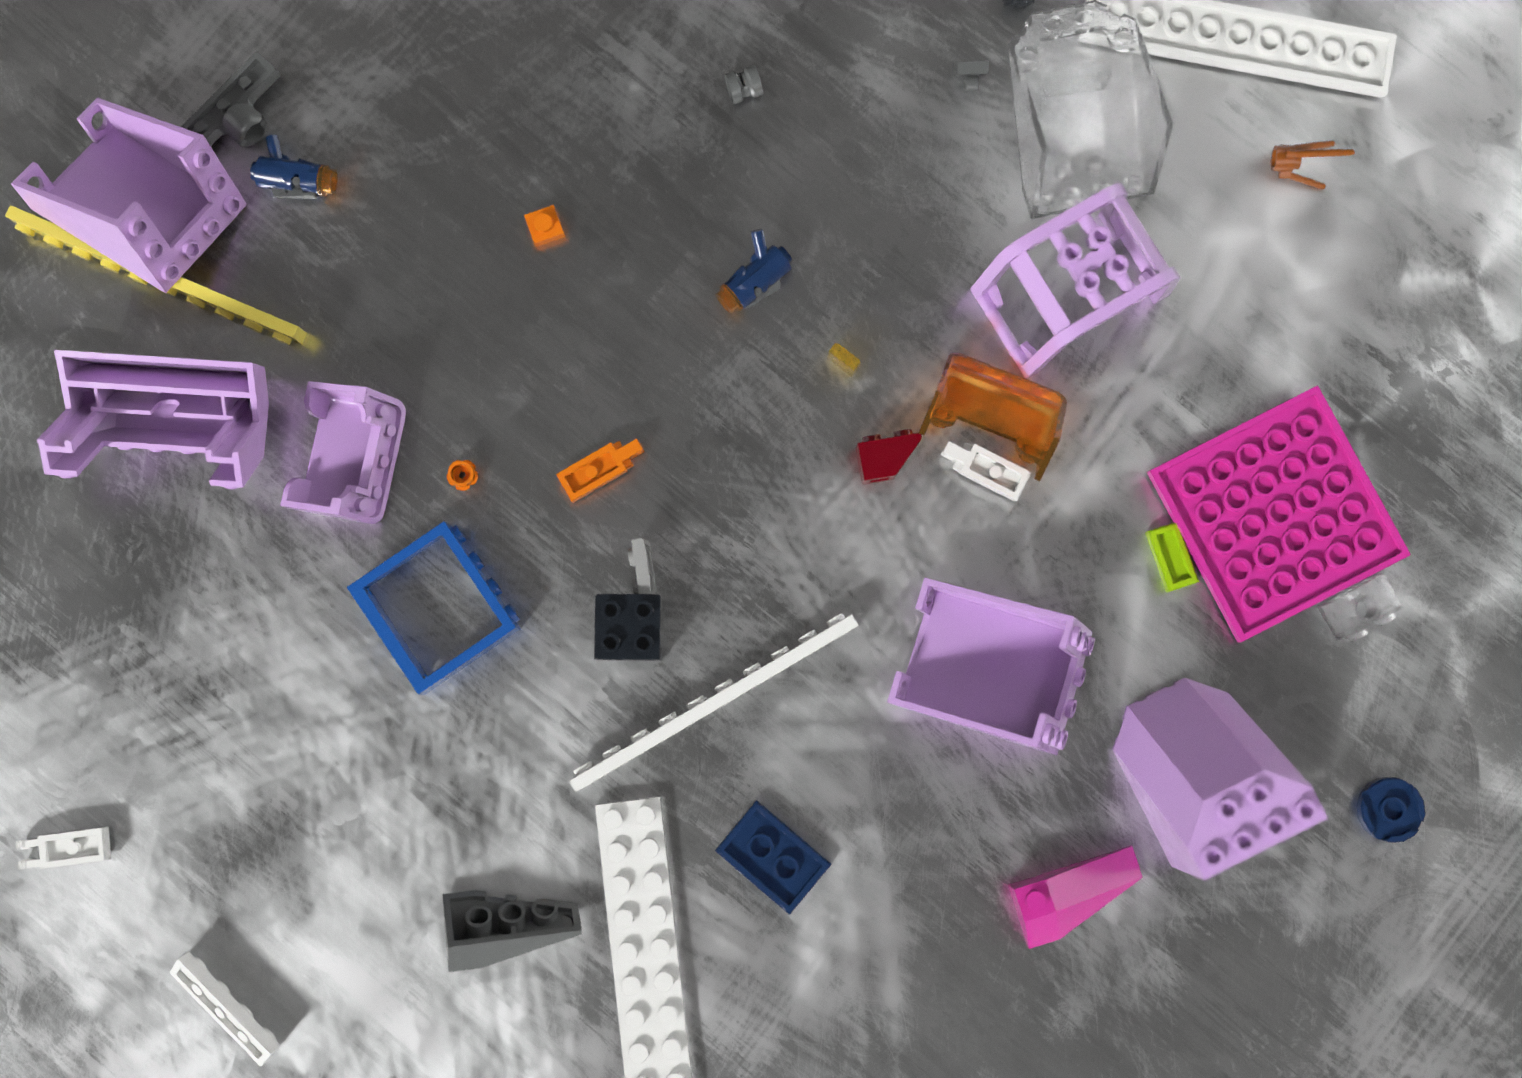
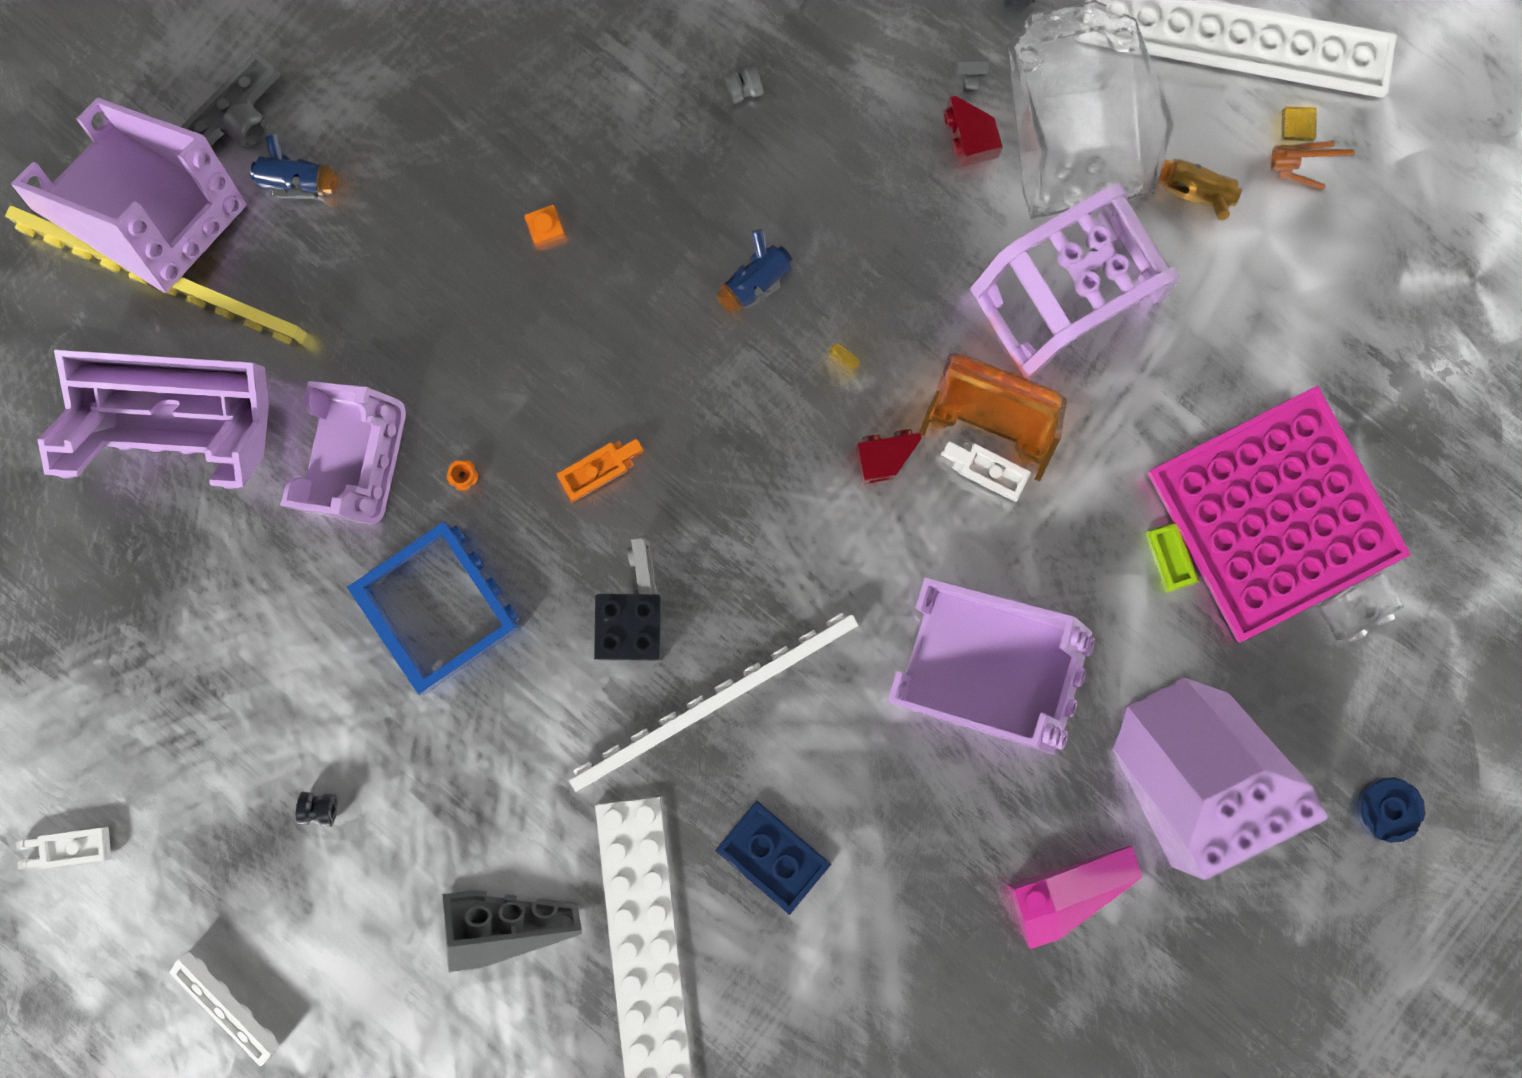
(316, 809): none -> black wheel
(973, 130): none -> dark red slope
(1200, 185): none -> pearl gold piece
(1299, 123): none -> clear yellow tile

